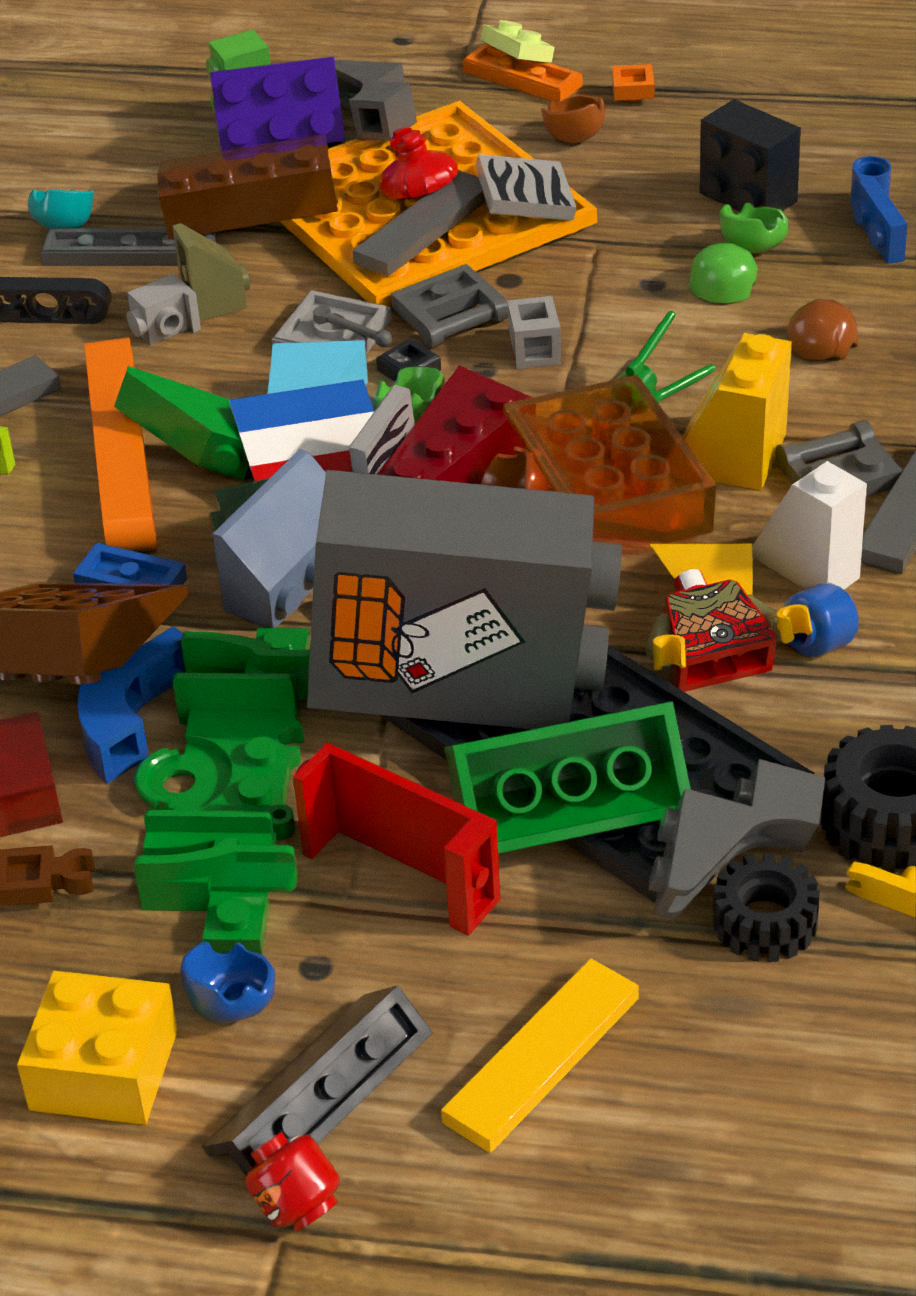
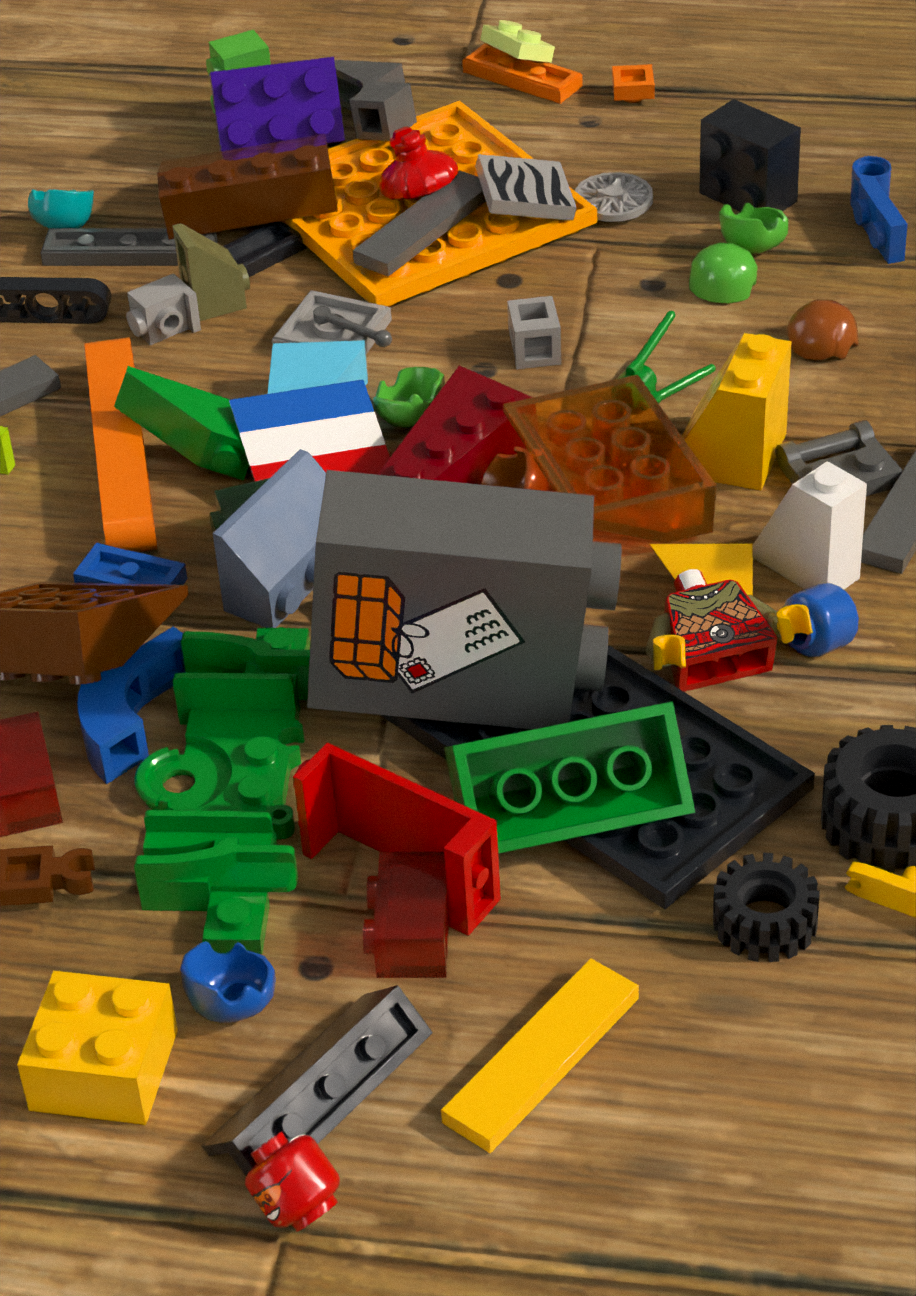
(266, 247): none -> black tile
(383, 432): light grey tile -> none
(406, 355): black tile -> none
(409, 916): none -> clear red brick
(445, 295): dark grey plate -> none
(574, 118): dark orange hair -> none
(617, 195): none -> light grey wheel
(706, 832): dark grey arch -> none

